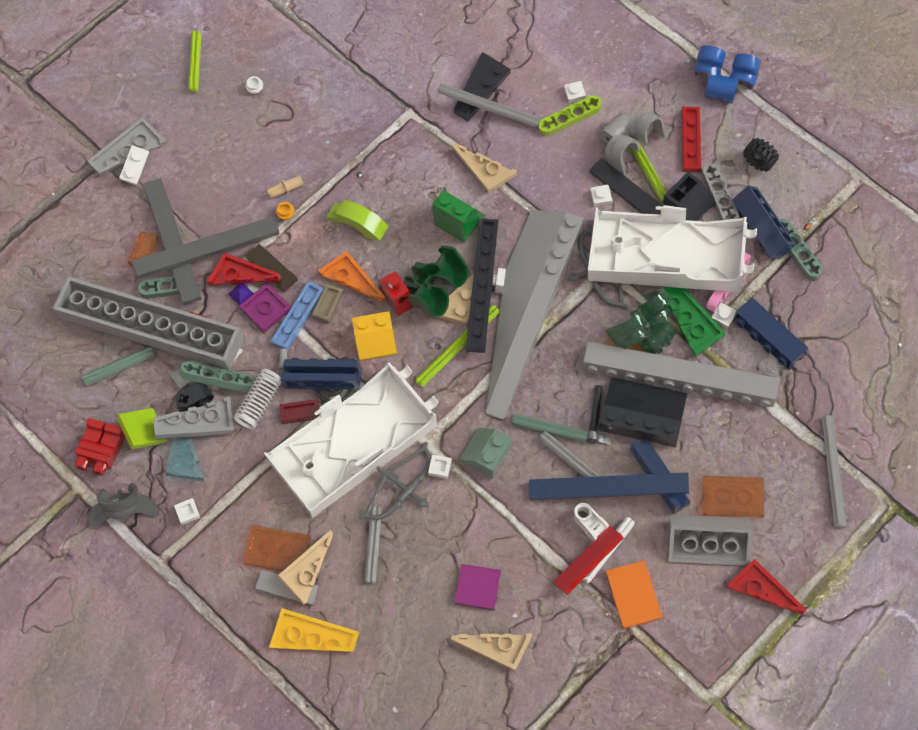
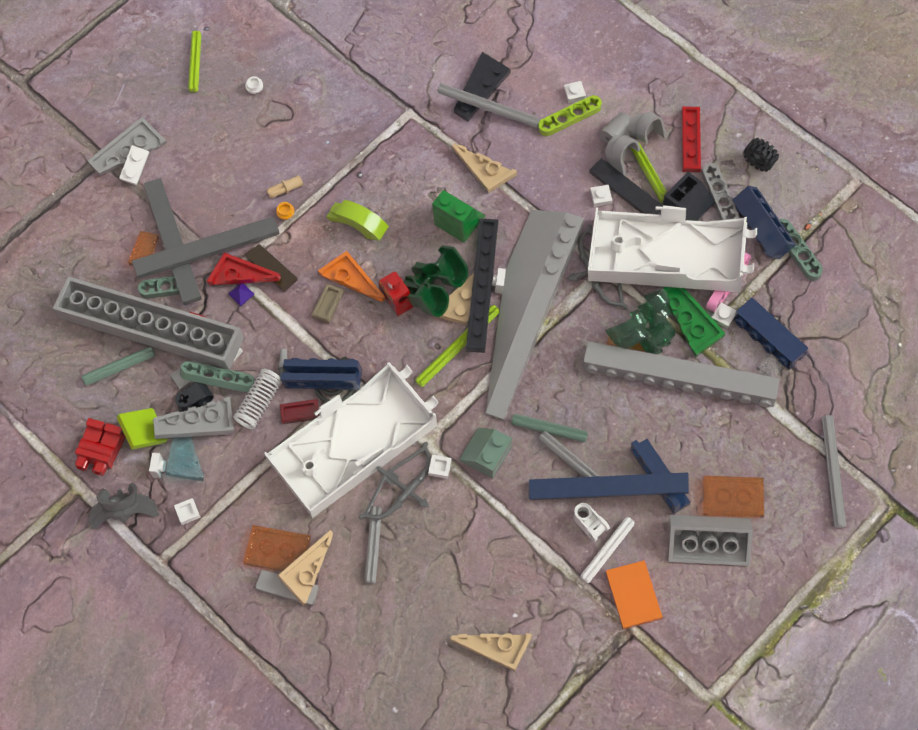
(157, 465): none -> white plate
(265, 308): magenta tile -> none
(297, 316): medium blue tile -> none
(309, 633): yellow wing -> none
(374, 336): yellow slope -> none
(477, 587): magenta tile -> none
(588, 560): red tile -> none
(593, 436): black piece -> none
(643, 412): black slope -> none
(711, 60): blue piece -> none
(761, 585): red wing -> none

